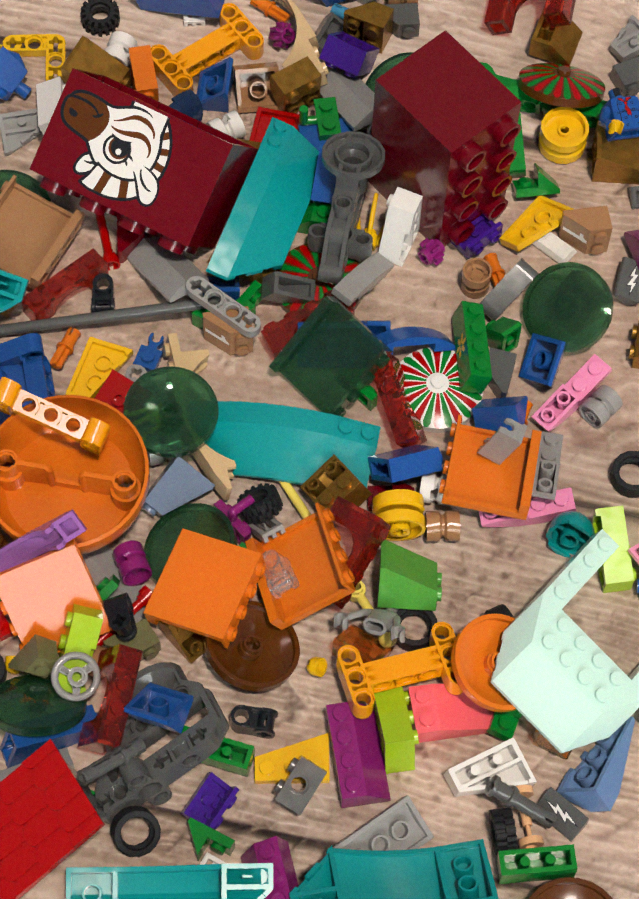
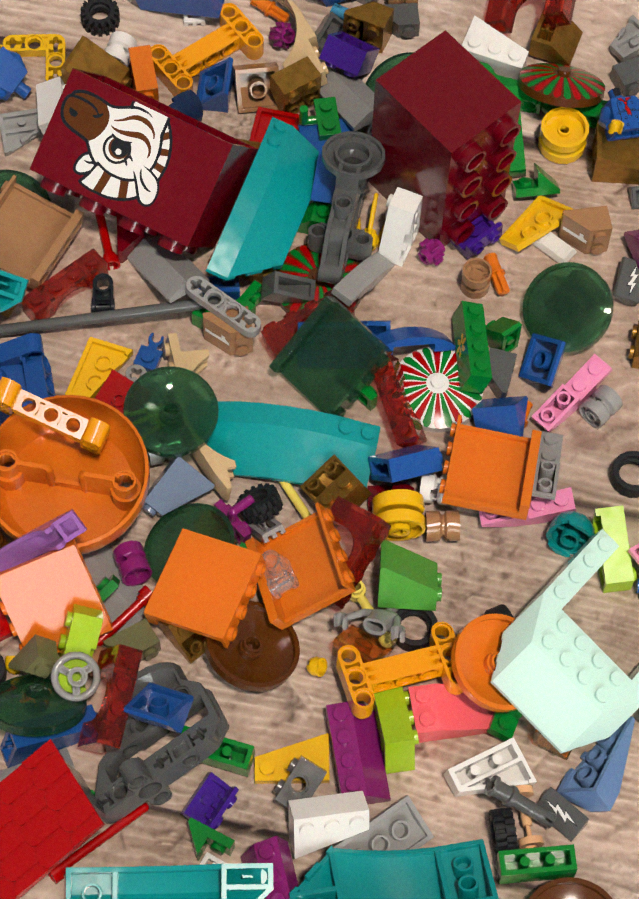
(58, 873): none -> red piece
(65, 348): orange axle -> none
(120, 756): dark grey pin -> none
(121, 616): black piece -> none
(141, 848): black tyre -> none
(230, 124): white wheel -> none
(255, 721): black piece -> none
(325, 820): none -> white wedge
(495, 49): none -> white wedge
(503, 442): light grey hinge -> none
(508, 289): beam -> none

